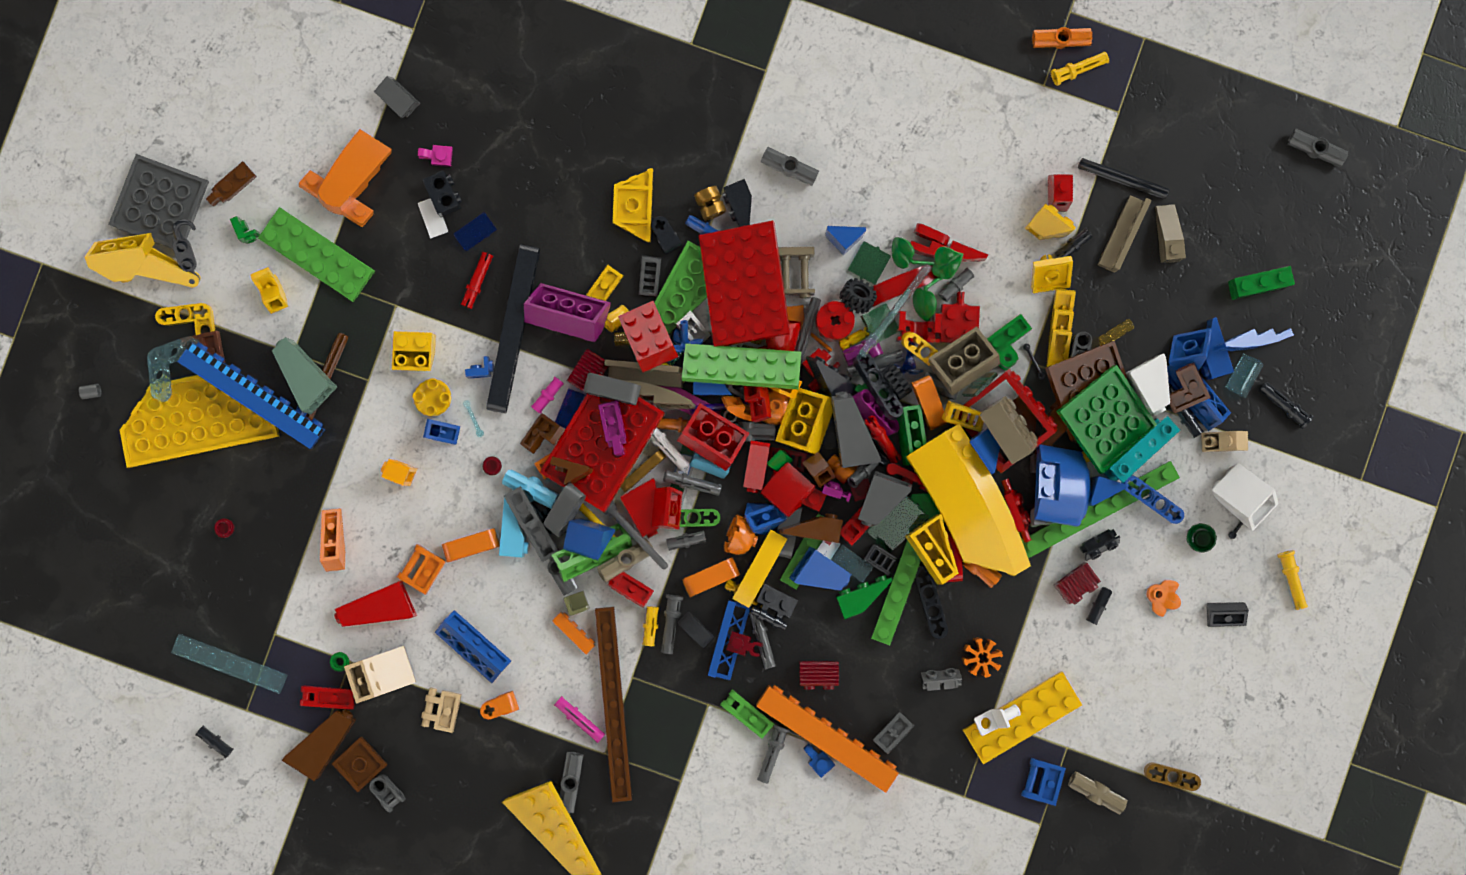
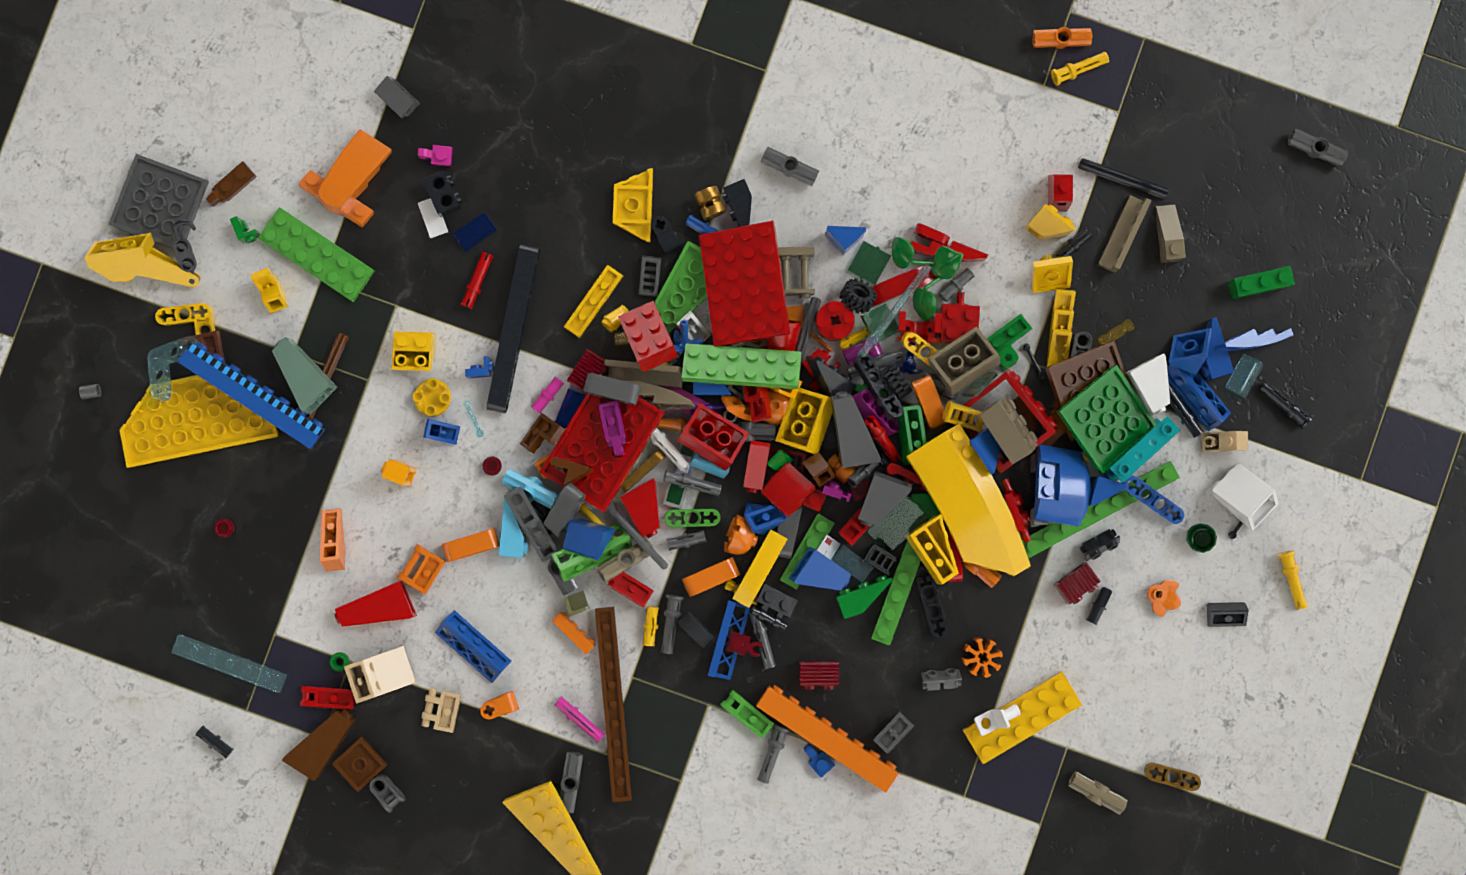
(566, 312): magenta slope -> none
(667, 508): red slope -> none
(819, 528): reddish brown slope -> none
(1049, 784): blue plate -> none
(1193, 389): reddish brown plate -> none

